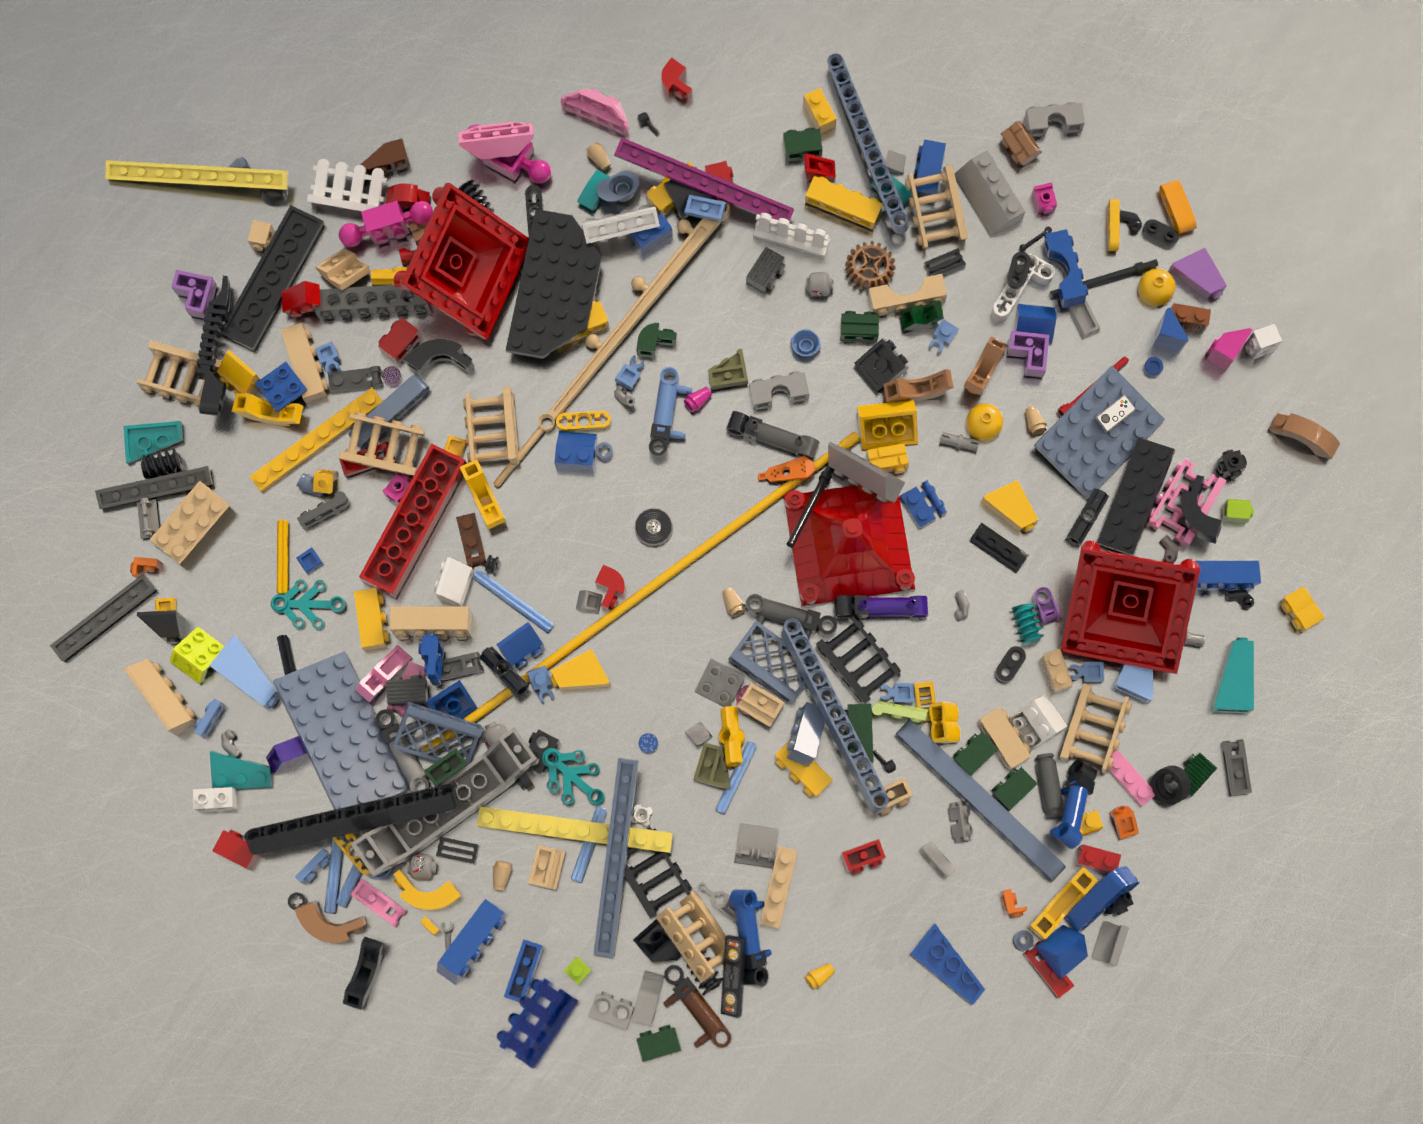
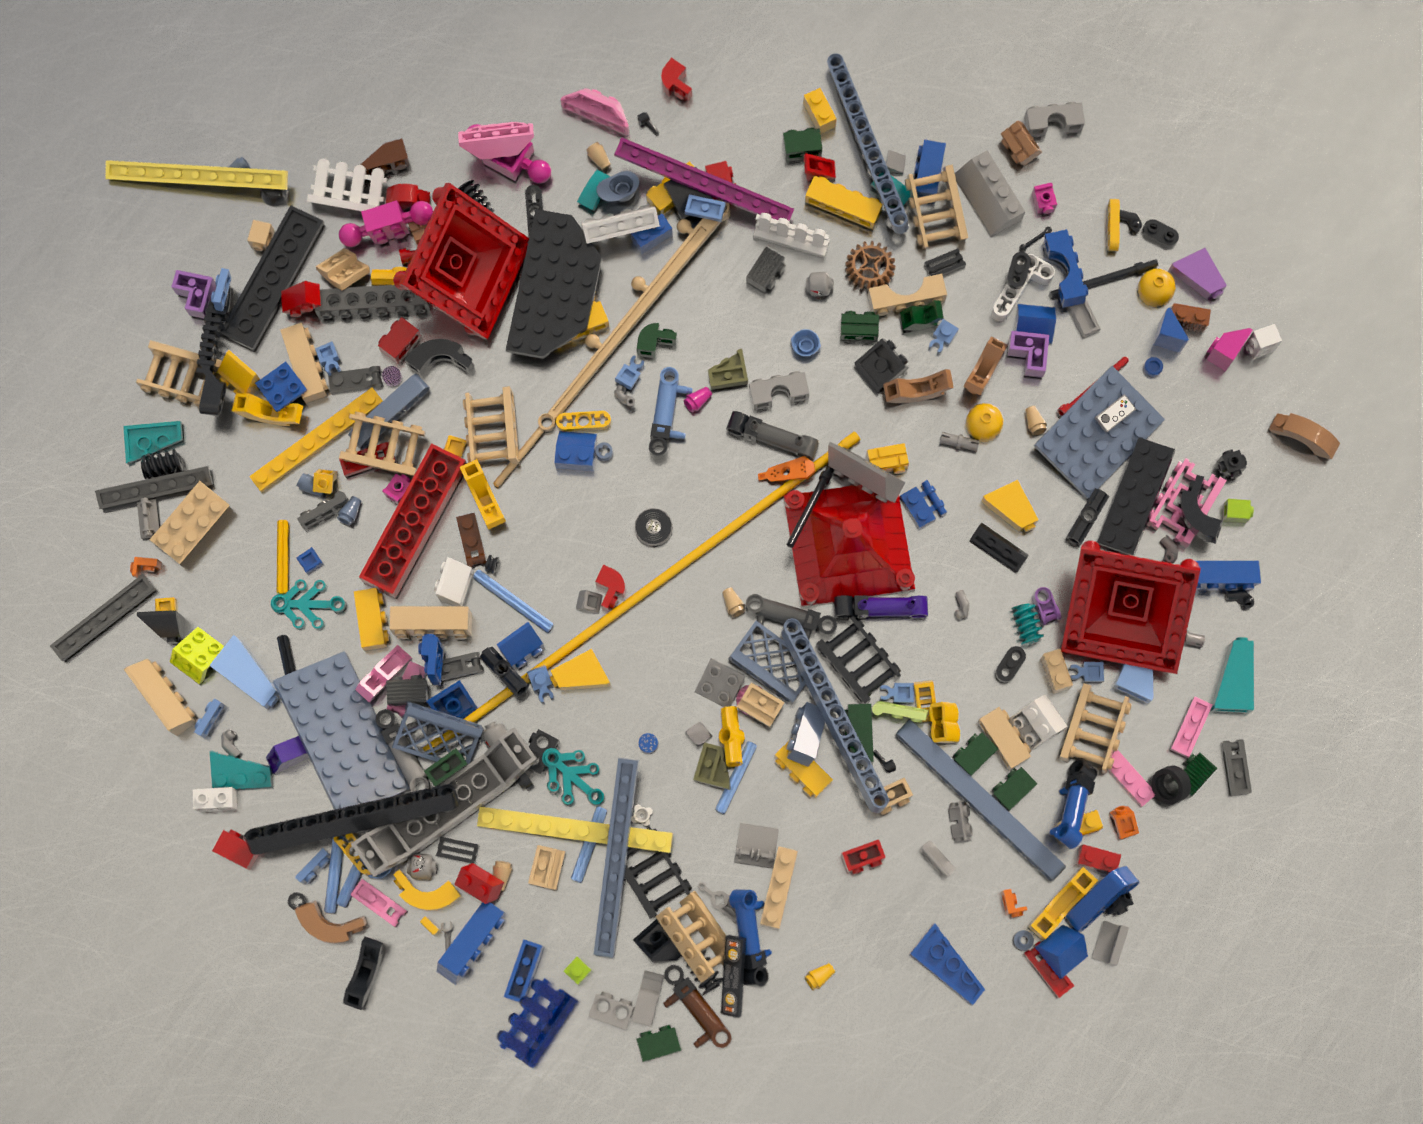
(222, 284): none -> medium blue plate
(349, 511): none -> sand blue cone
(479, 883): none -> red brick
(887, 424): yellow slope -> none
(1050, 785): dark grey axle -> none
(1178, 206): light orange beam -> none
(1191, 727): none -> bright pink plate
(1302, 609): yellow brick -> none

